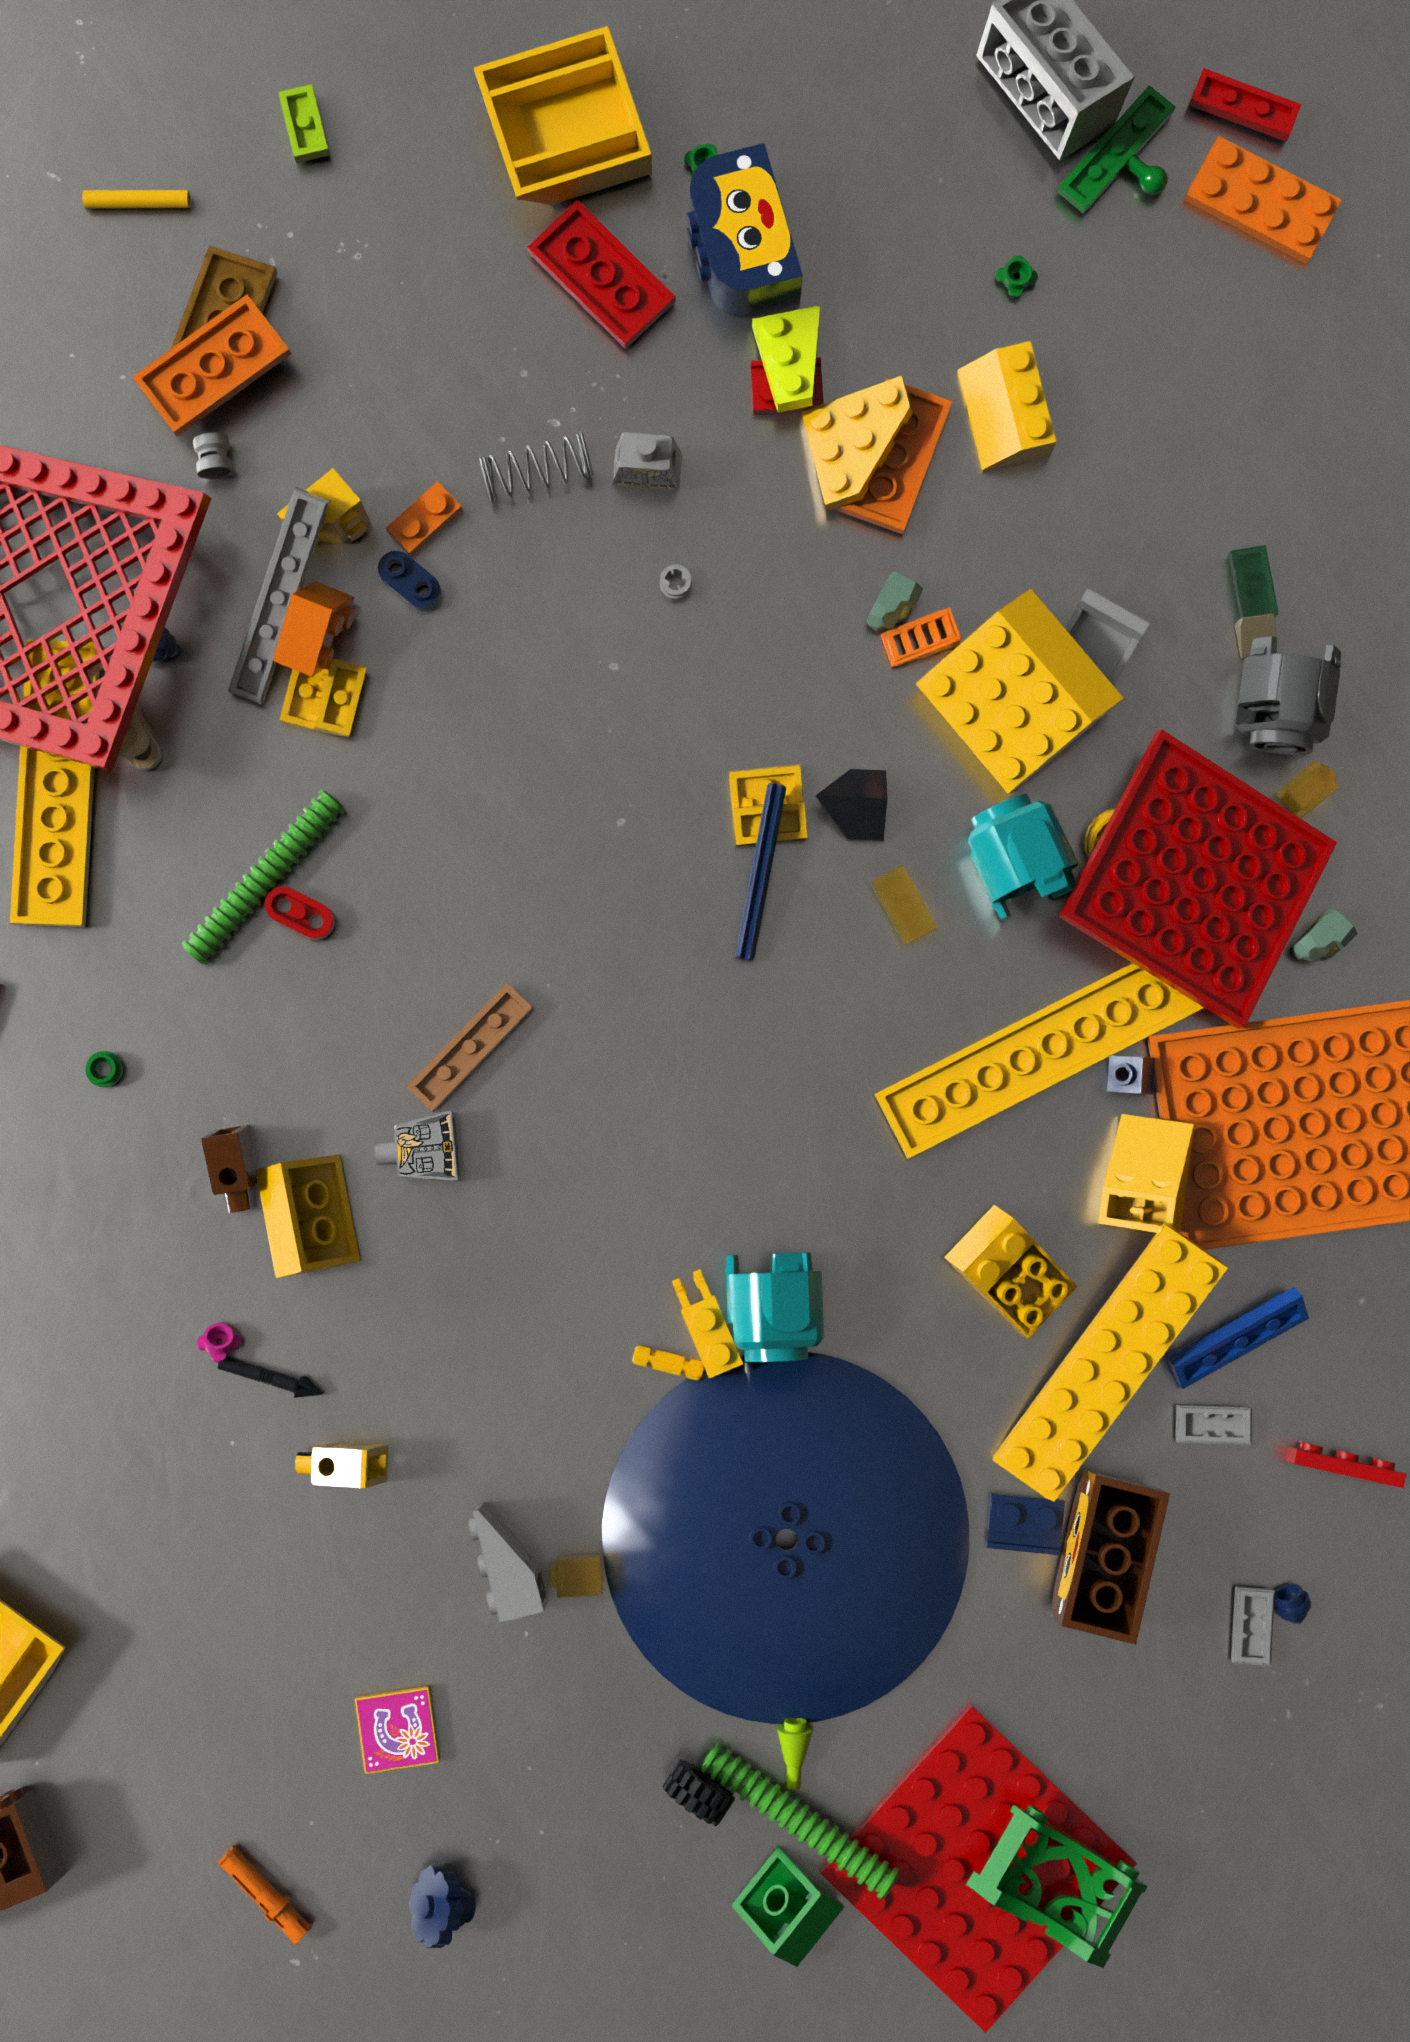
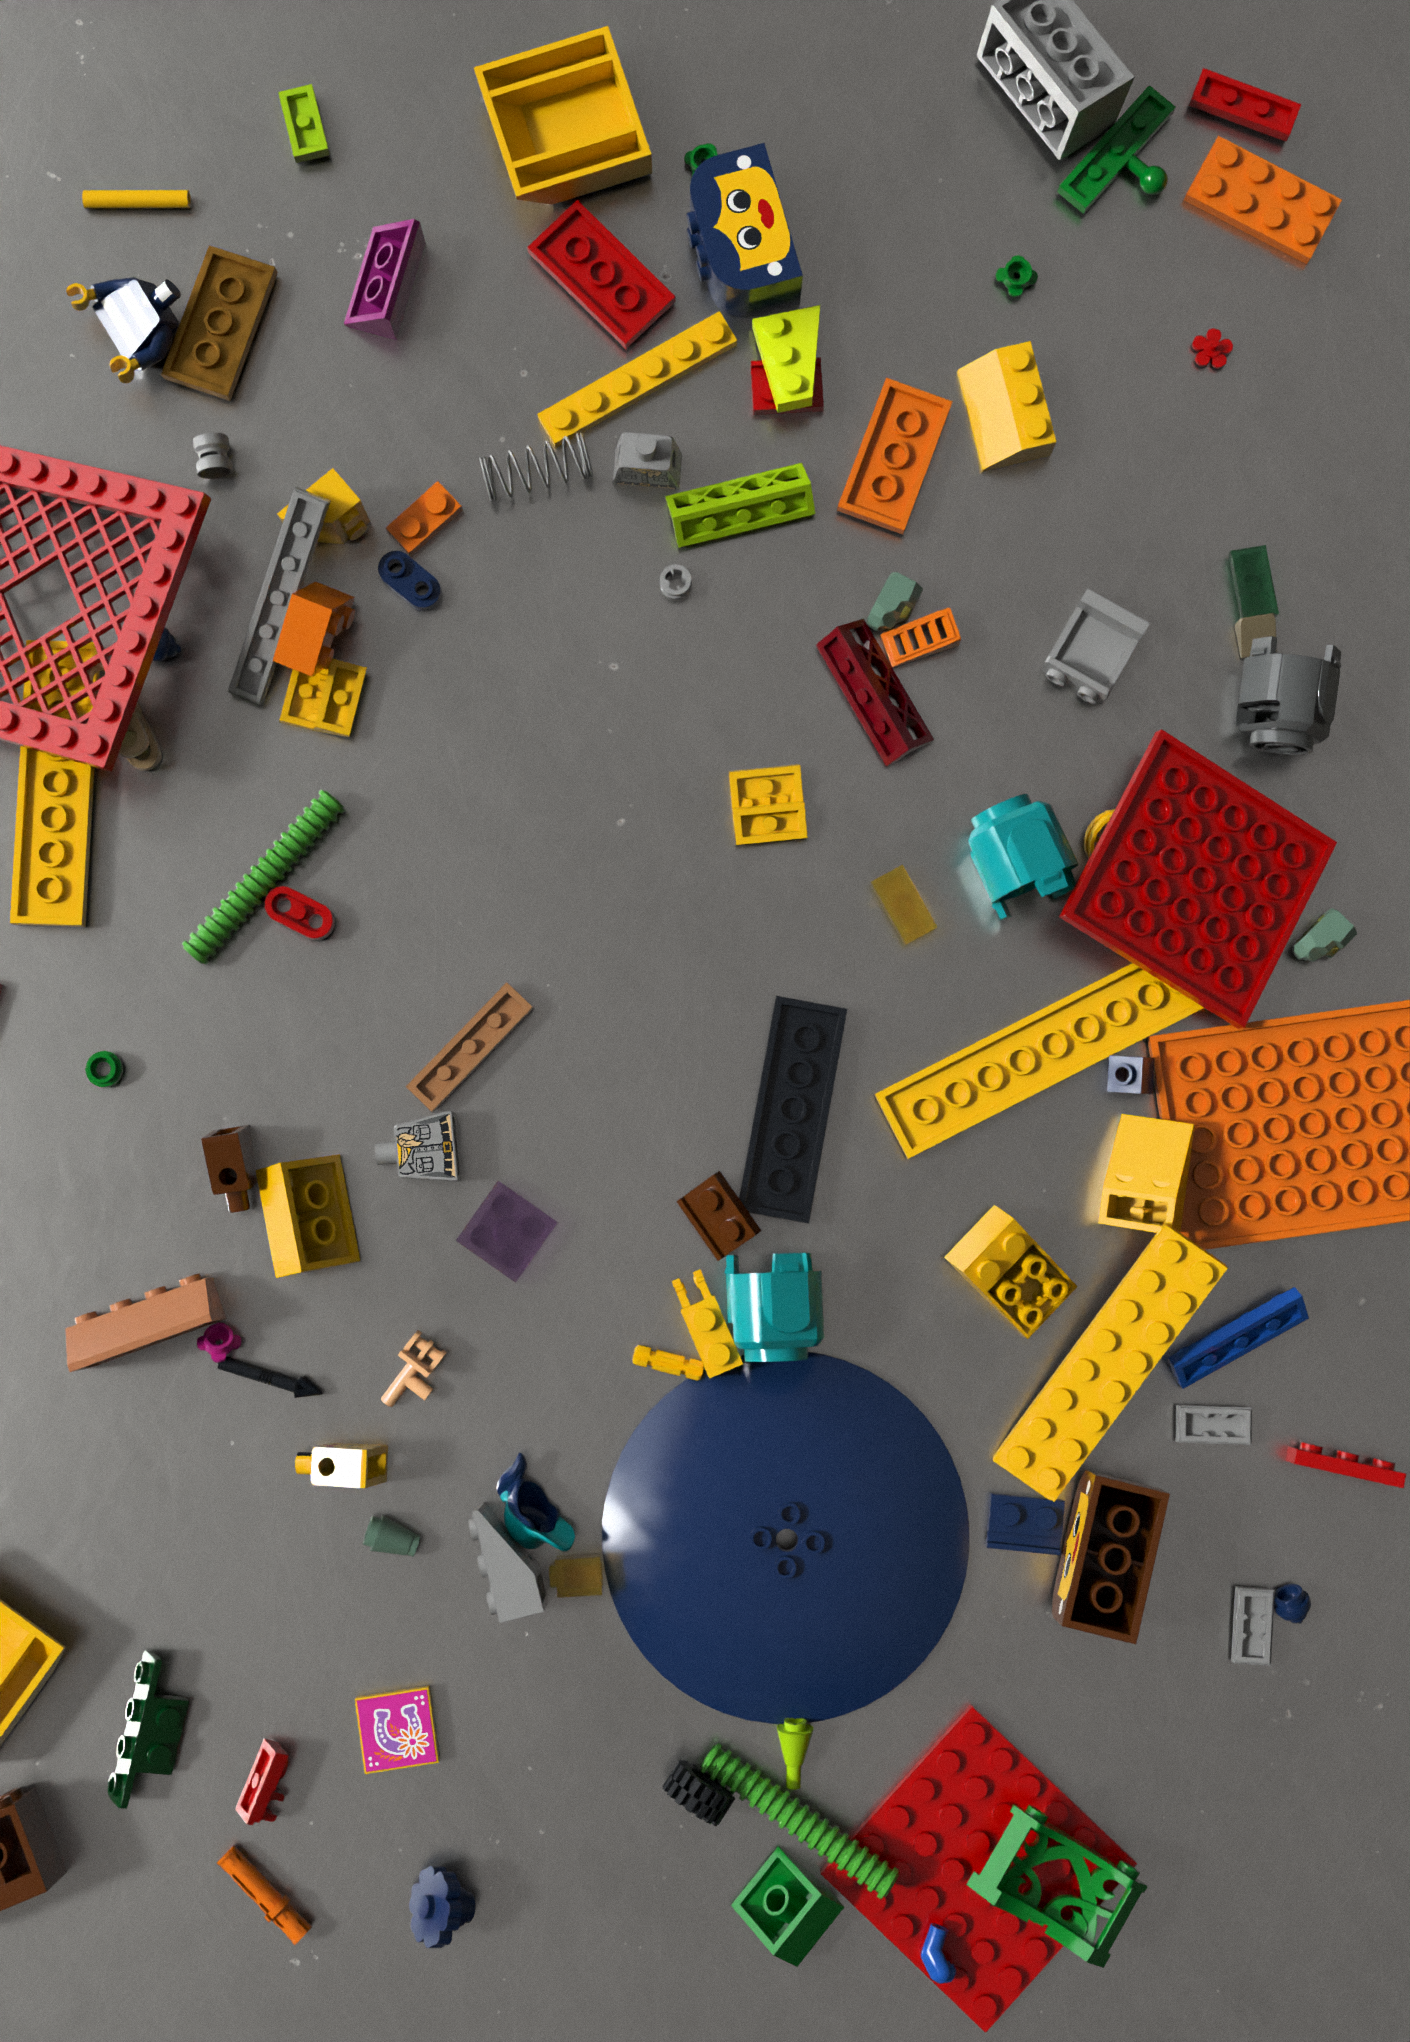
(135, 317): none -> dark blue torso
(144, 1323): none -> nougat slope
(150, 1731): none -> dark green bracket
(212, 365): orange plate -> none
(262, 1783): none -> red plate
(386, 278): none -> magenta slope
(390, 1537): none -> sand green cone
(416, 1362): none -> light nougat arm
(507, 1231): none -> clear purple plate
(529, 1513): none -> dark blue hair
(637, 379): none -> yellow plate
(718, 1215): none -> reddish brown plate
(741, 508): none -> lime fence
(760, 871): dark blue axle -> none
(792, 1109): none -> black plate
(855, 438): yellow plate -> none
(858, 804): black slope -> none
(870, 692): none -> dark red fence
(933, 1958): none -> blue arm
(1019, 690): yellow slope -> none
(1211, 349): none -> red plant
(1308, 789): clear yellow brick -> none

